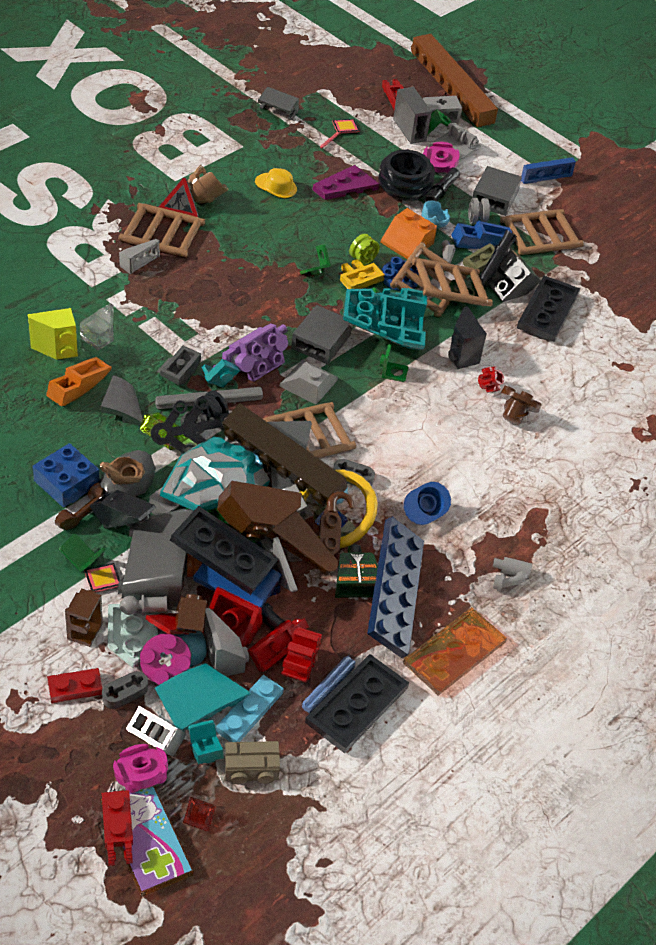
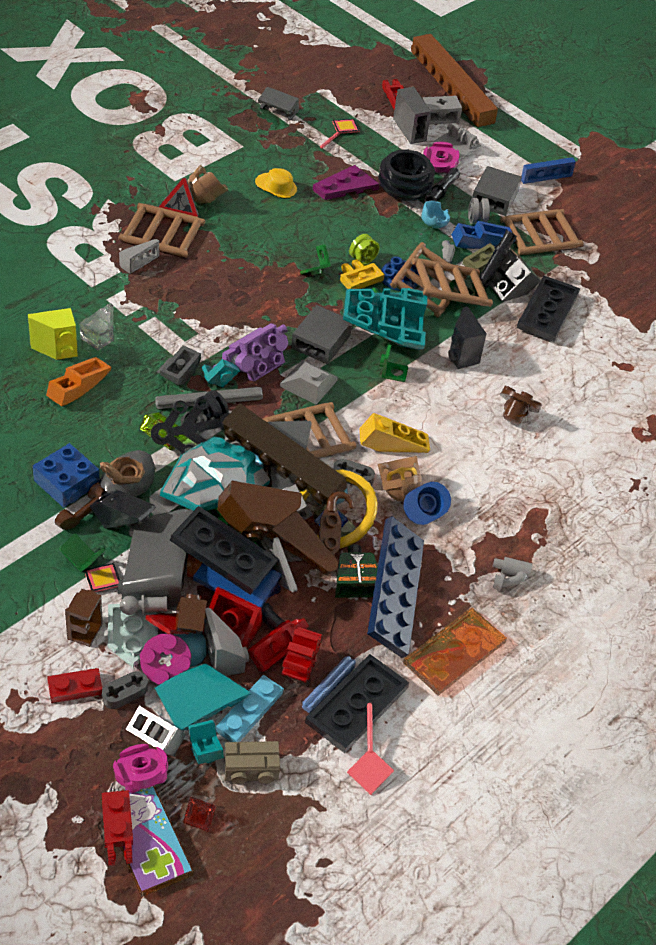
(122, 401): flat silver slope -> none
(370, 769): none -> coral piece
(391, 436): none -> yellow slope
(400, 477): none -> medium nougat helmet
(408, 232): orange slope -> none
(436, 118): green bracket -> none
(491, 379): red gear -> none

